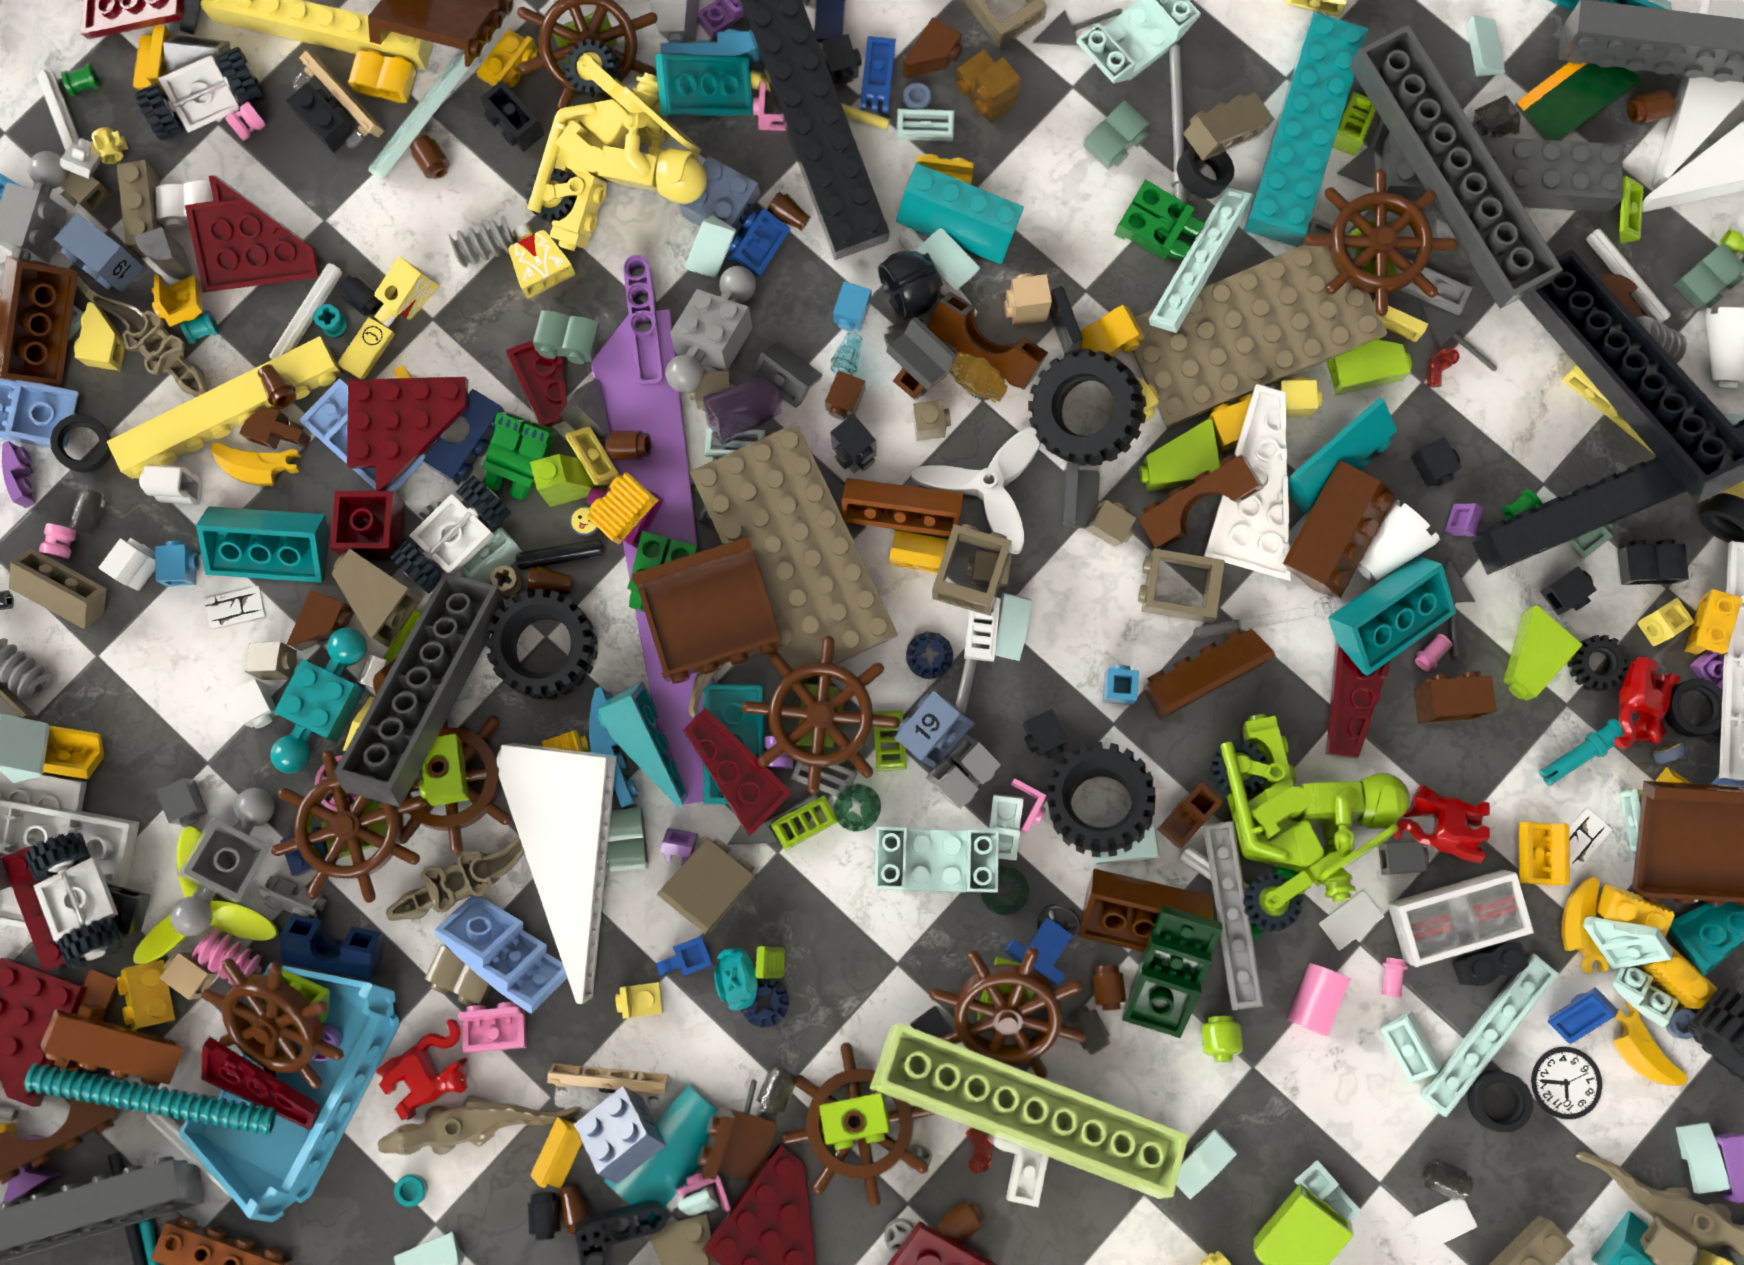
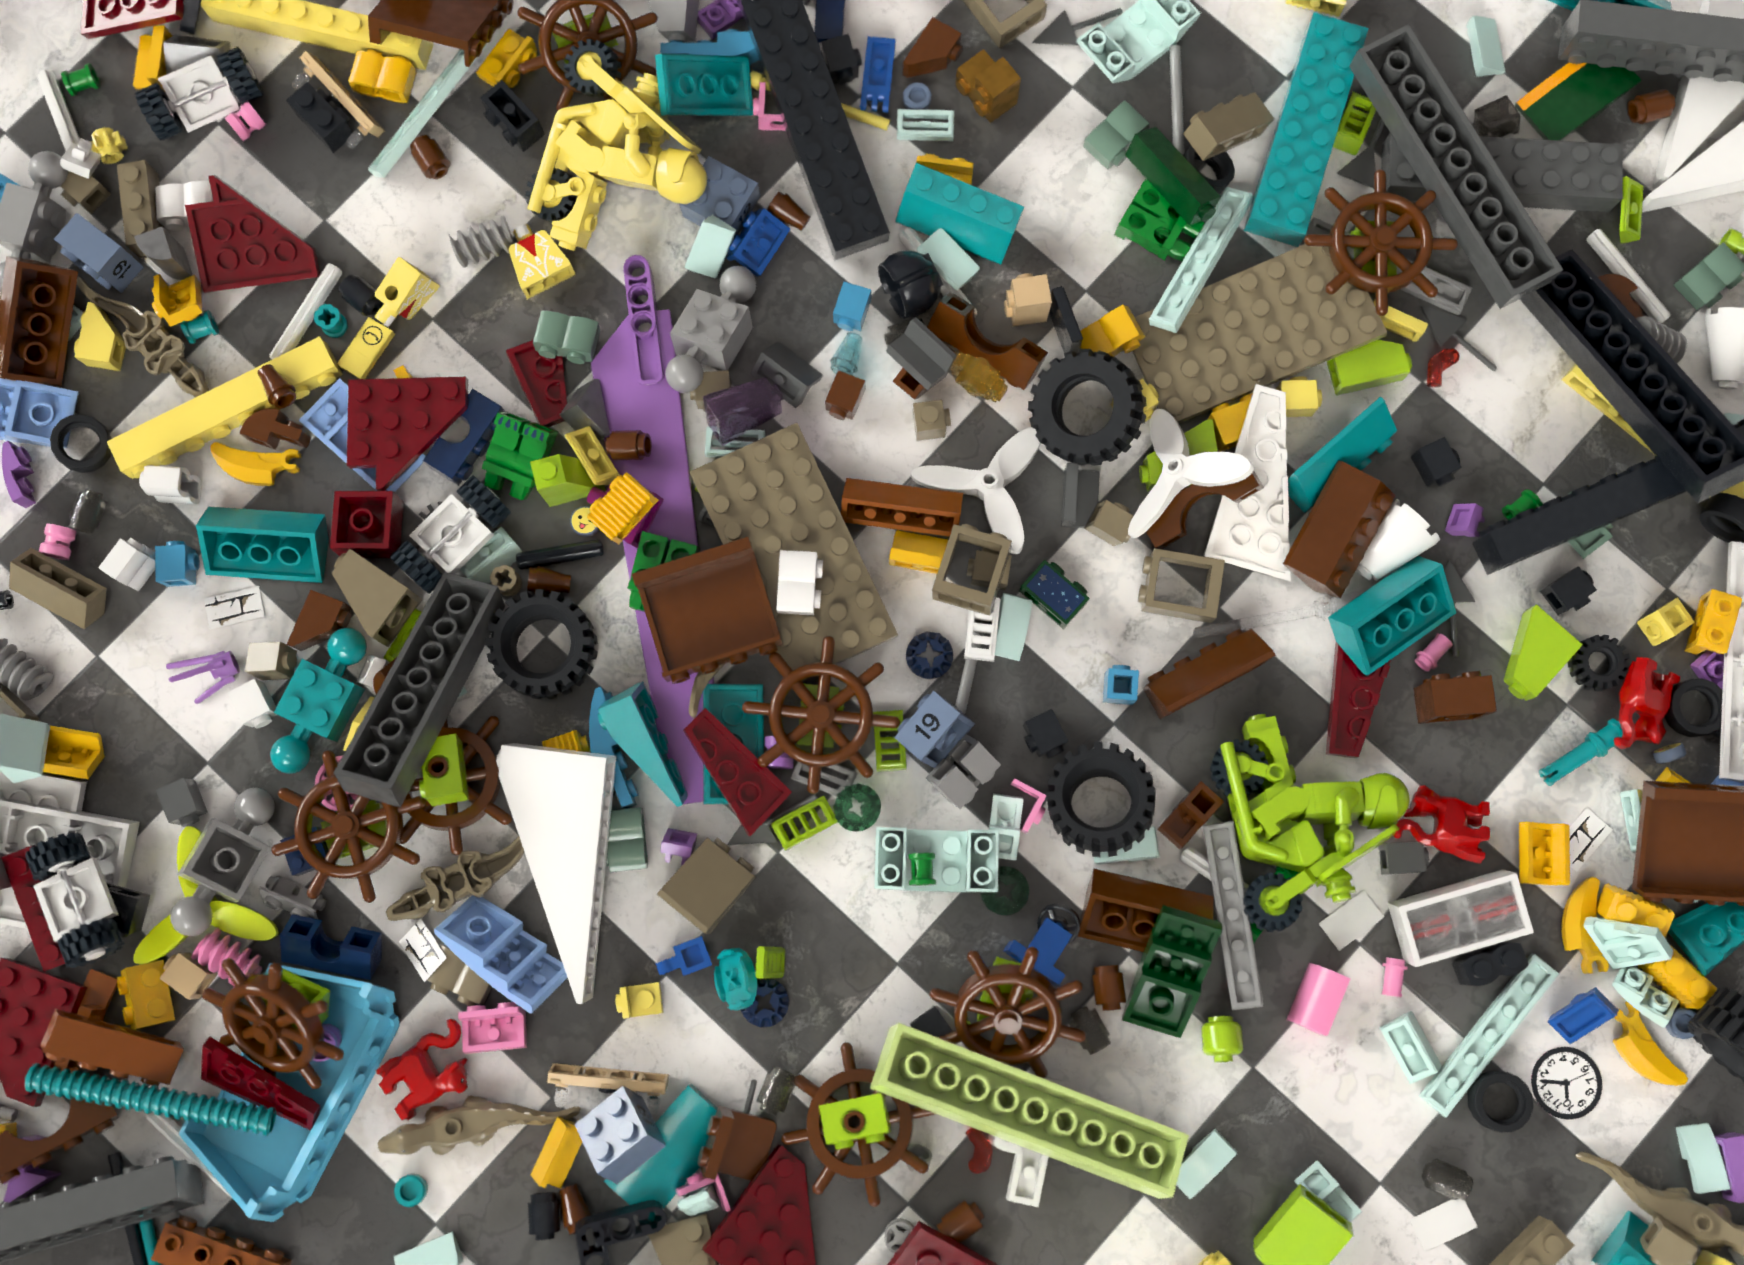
(220, 665): none -> medium lavender plant
(422, 950): none -> white sticker
(798, 582): none -> white brick
(853, 445): black brick -> none
(922, 869): none -> green bush
(1055, 593): none -> brick
(1173, 176): none -> dark green brick
(1182, 470): none -> white piece
(1653, 564): black brick -> none

